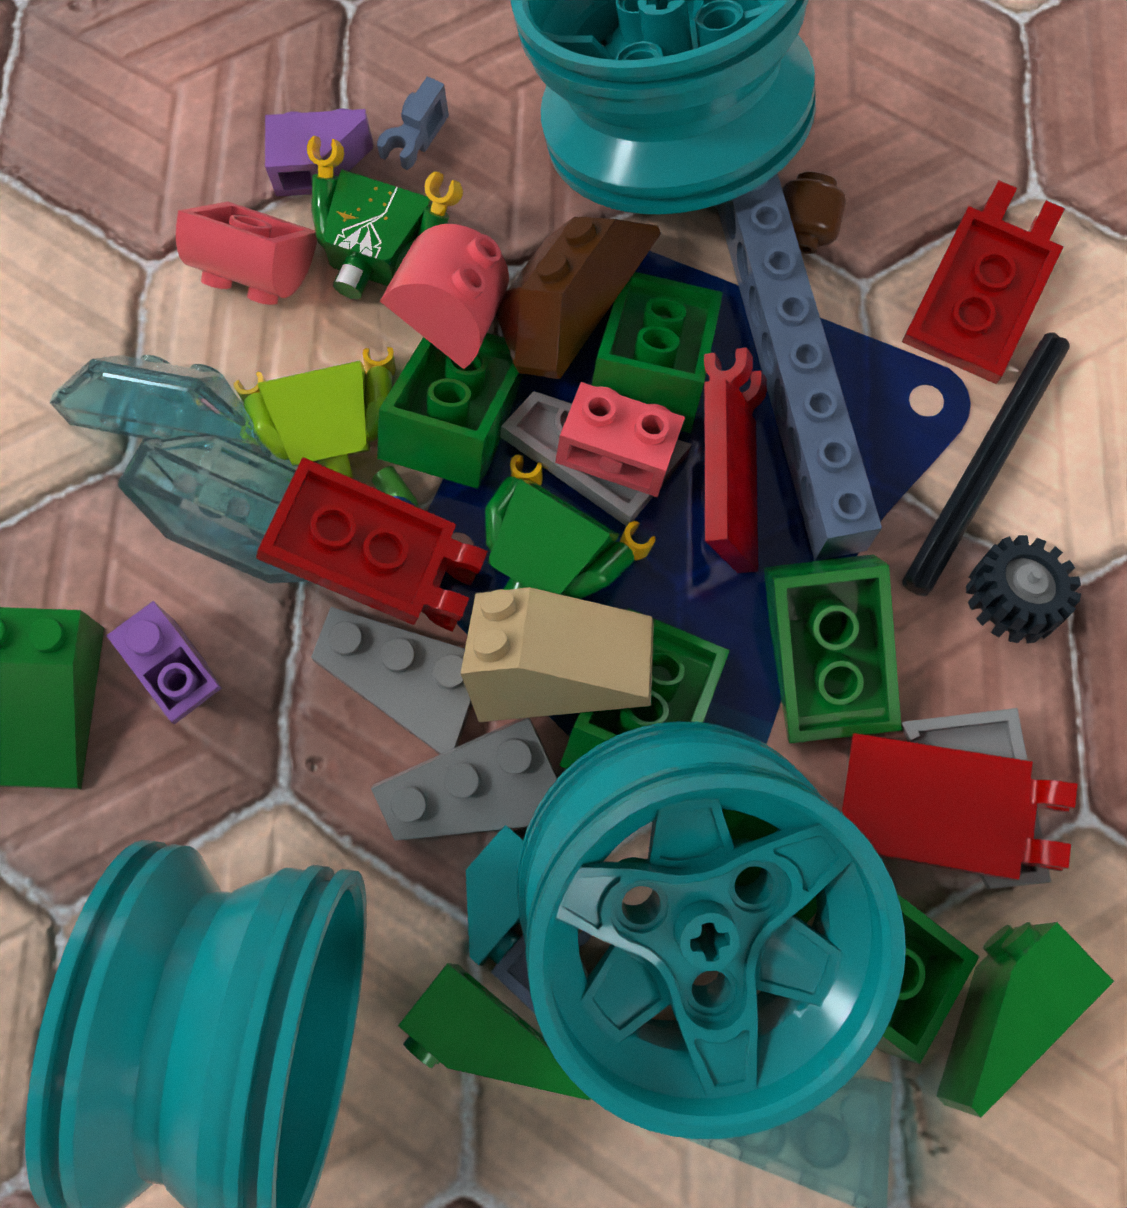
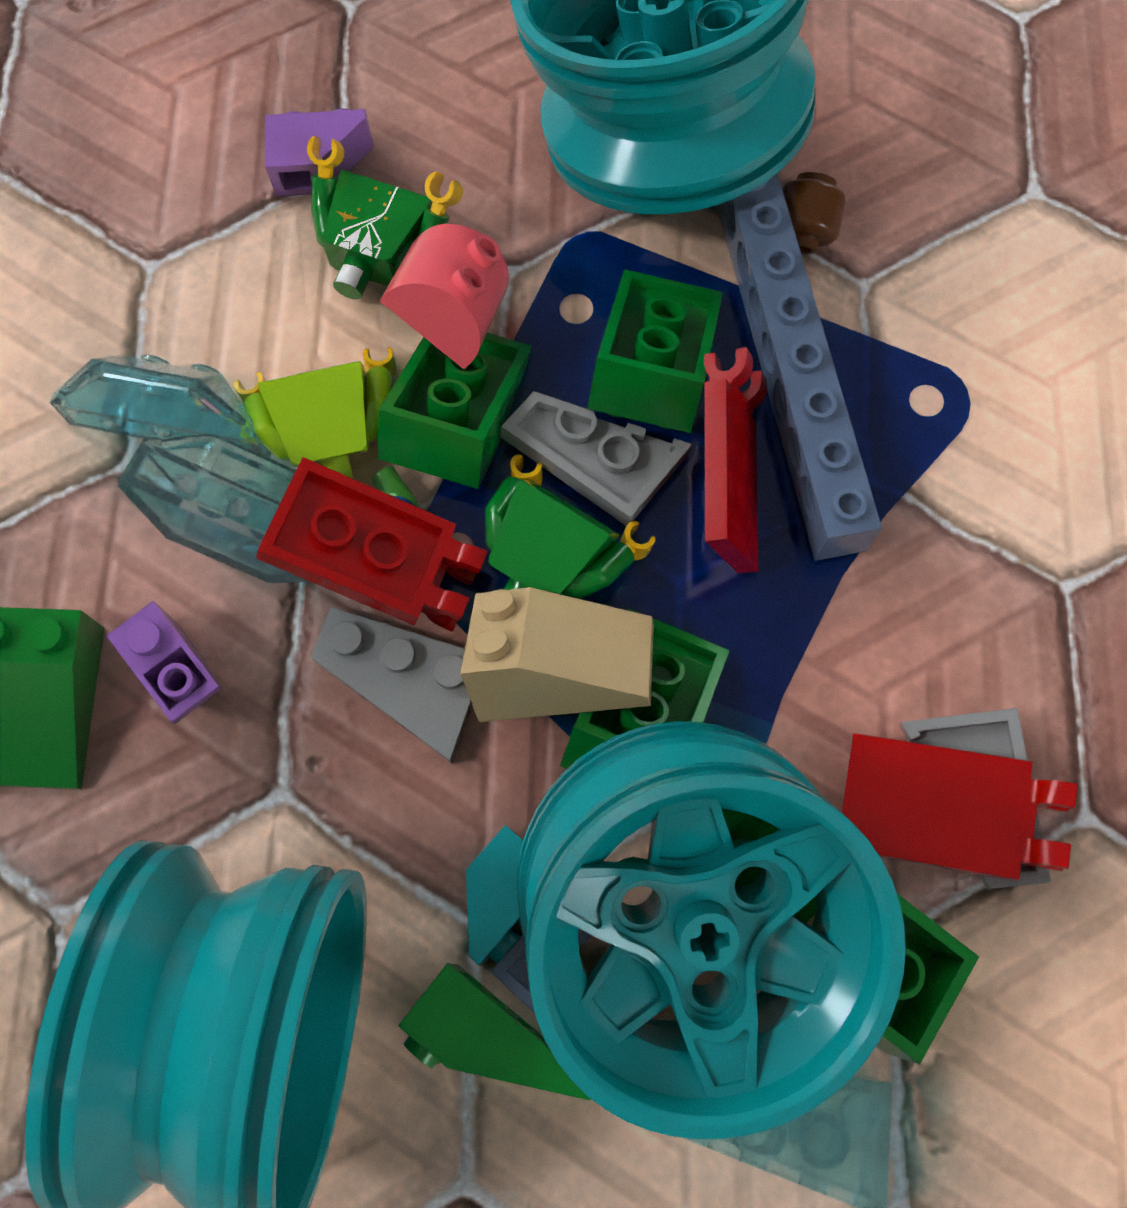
(245, 248): coral brick -> none
(422, 117): sand blue plate -> none
(470, 787): light grey wing -> none
(569, 290): reddish brown wedge -> none
(619, 438): coral brick -> none
(834, 647): green slope -> none
(985, 465): black axle -> none
(986, 287): red tile -> none
(1015, 1010): green slope -> none
(1023, 589): black wheel -> none

